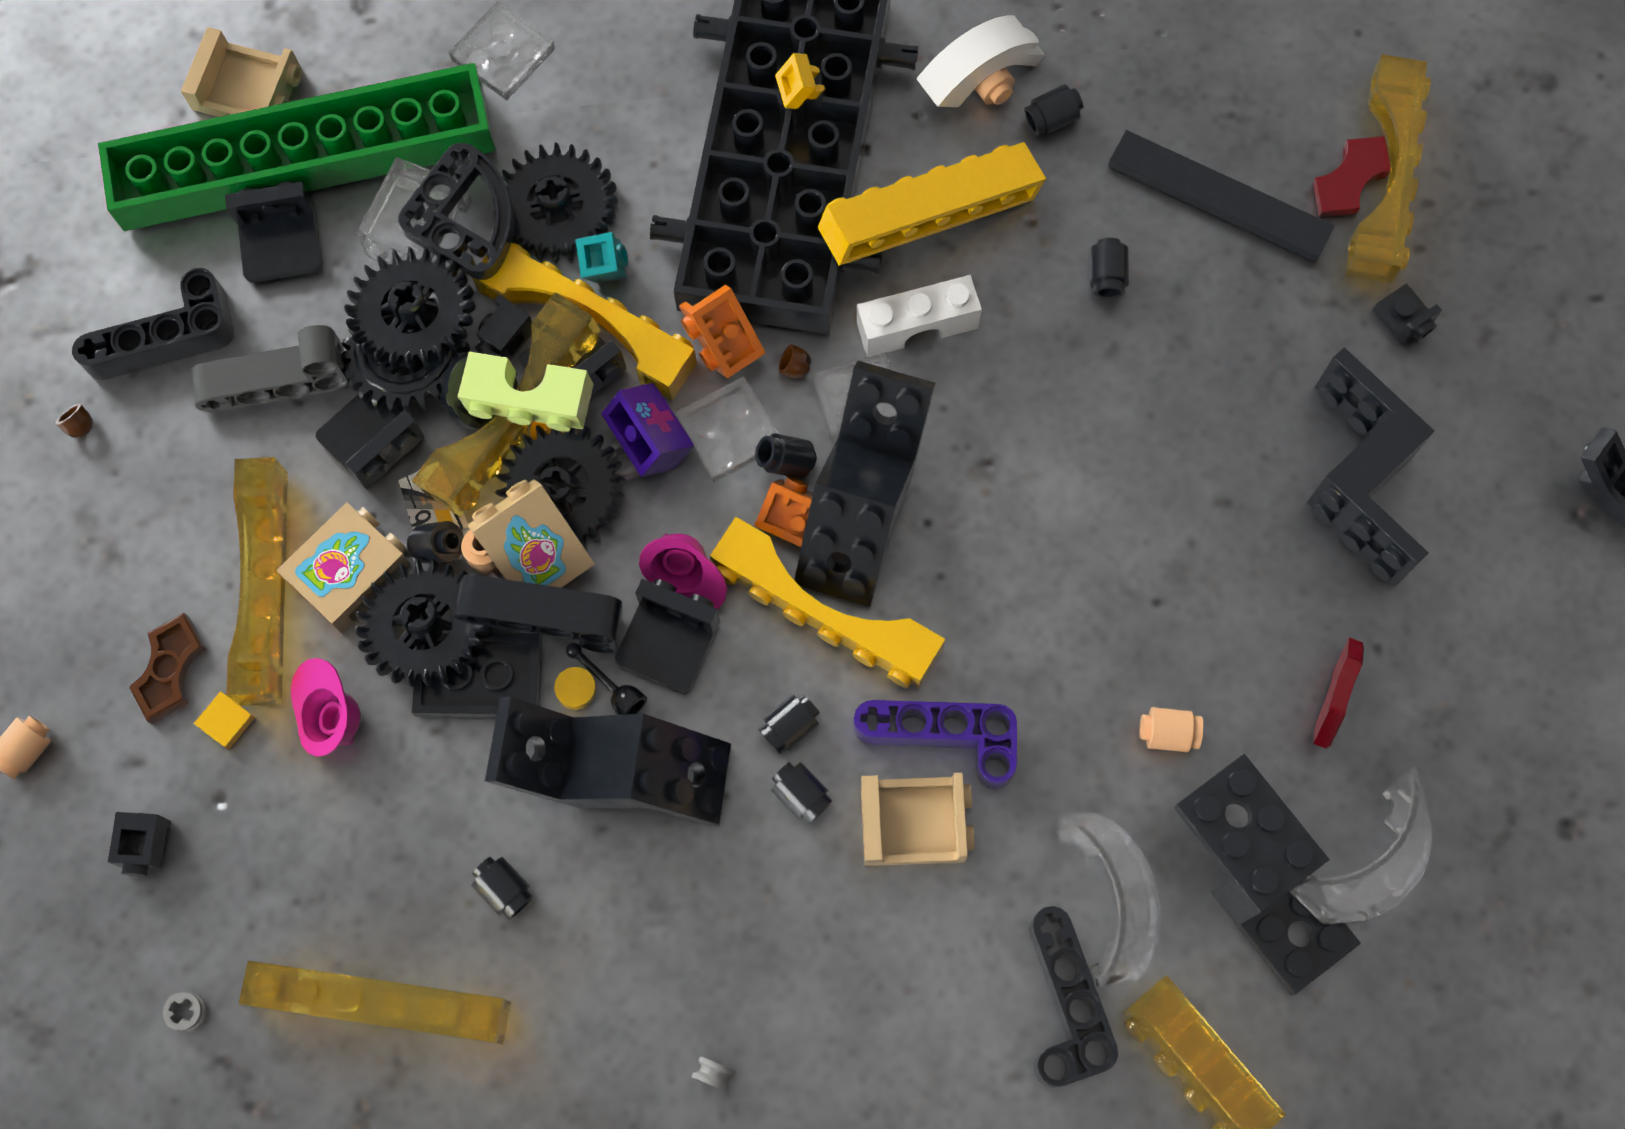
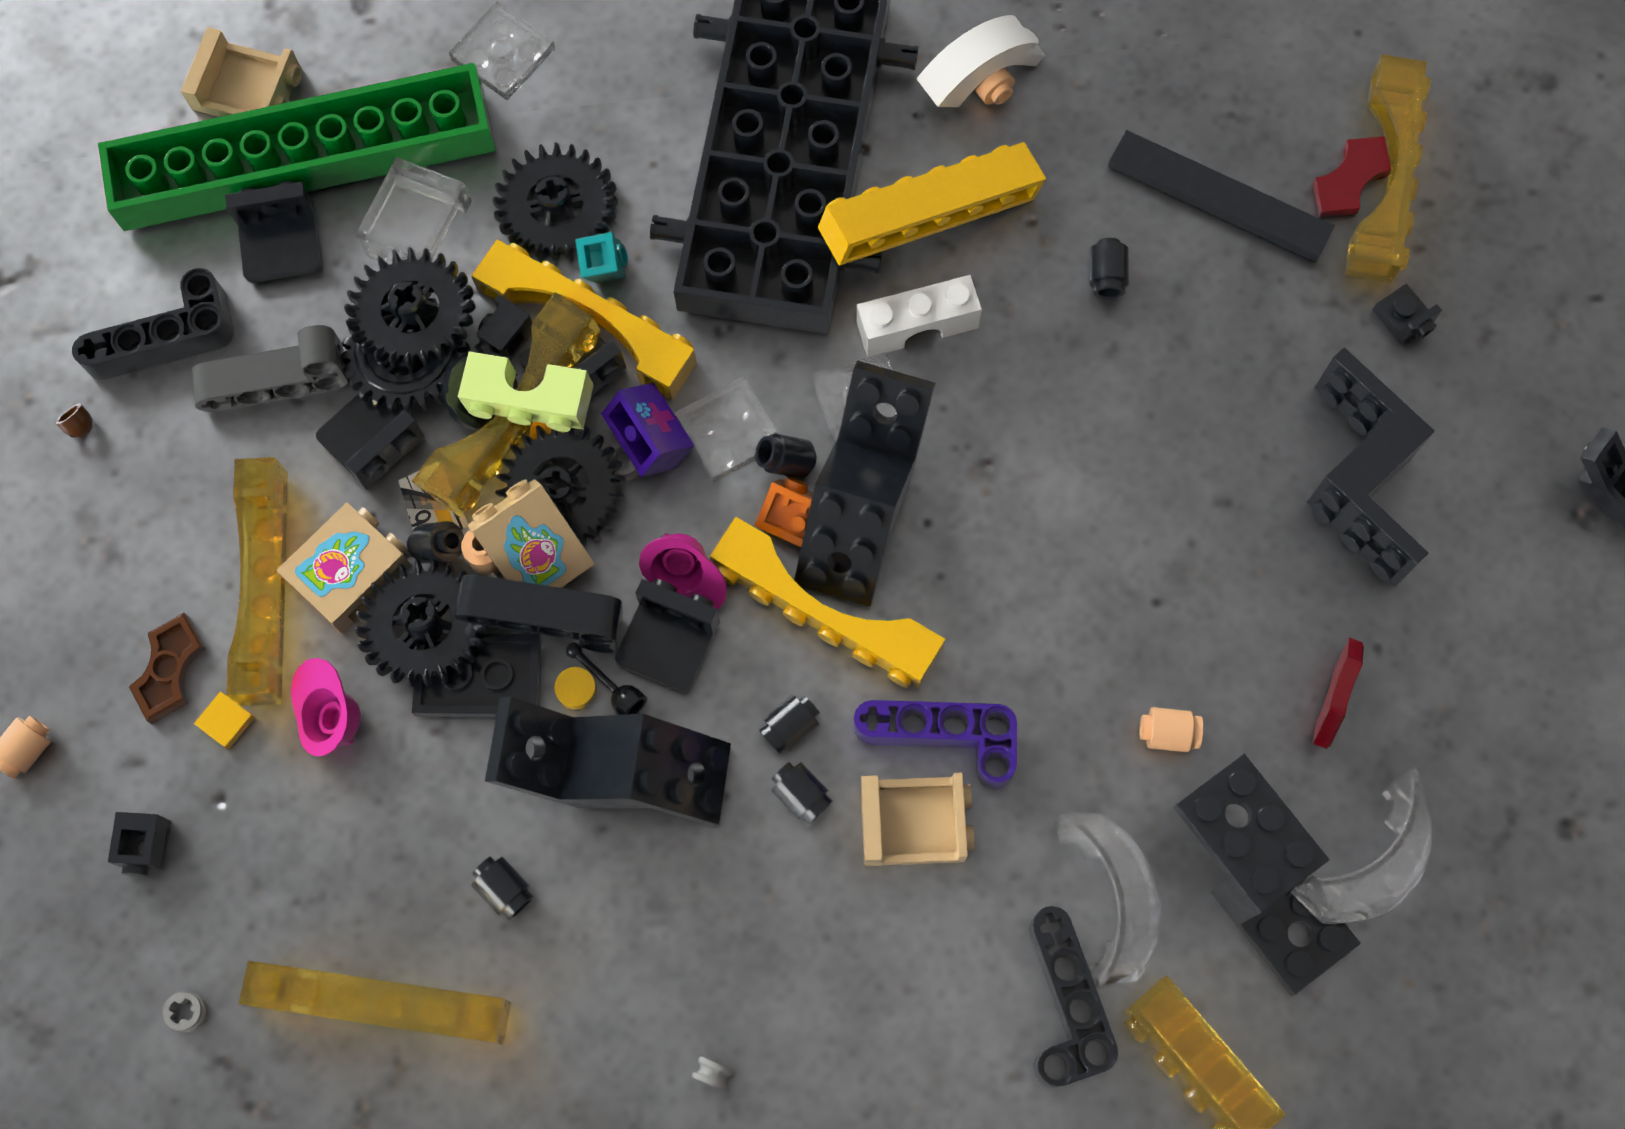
(439, 224): black beam -> none
(722, 332): orange bracket -> none
(794, 362): reddish brown hinge -> none
(797, 81): yellow tile -> none
(1054, 110): black brick -> none

